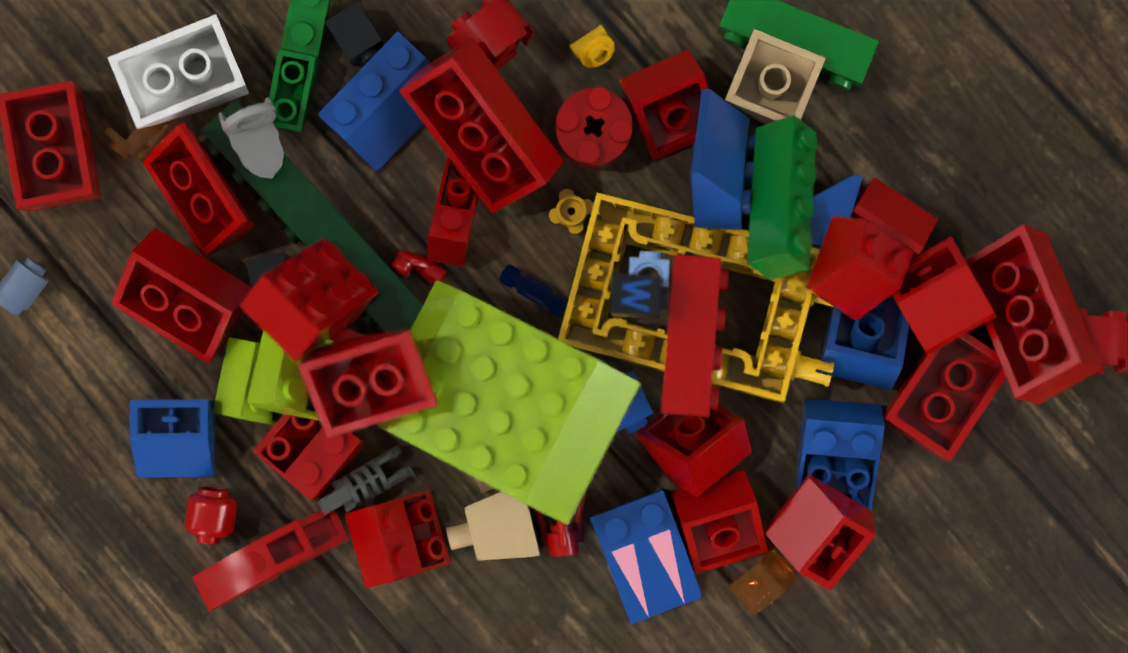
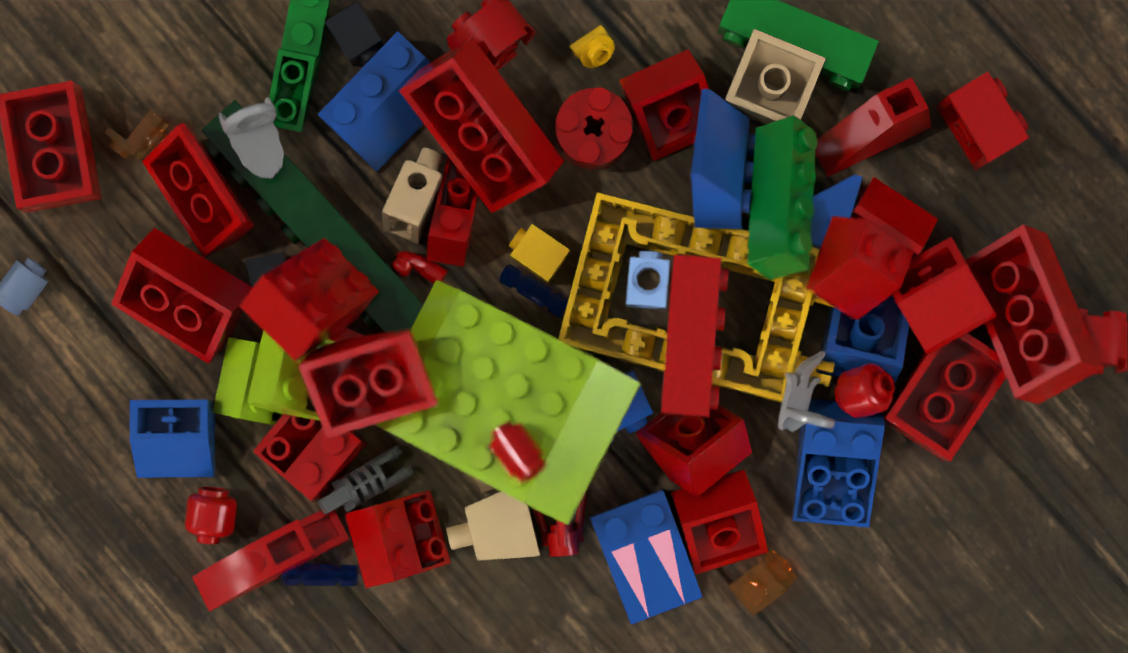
(178, 74): white slope -> none
(321, 575): none -> clear blue axle
(409, 208): none -> tan torso
(517, 451): none -> red brick
(538, 252): none -> yellow brick
(575, 221): yellow plate -> none
(639, 296): black brick -> none
(797, 397): none -> light grey piece
(821, 531): red slope -> none
(864, 391): none -> red head
(874, 127): none -> red slope
(983, 120): none -> red brick

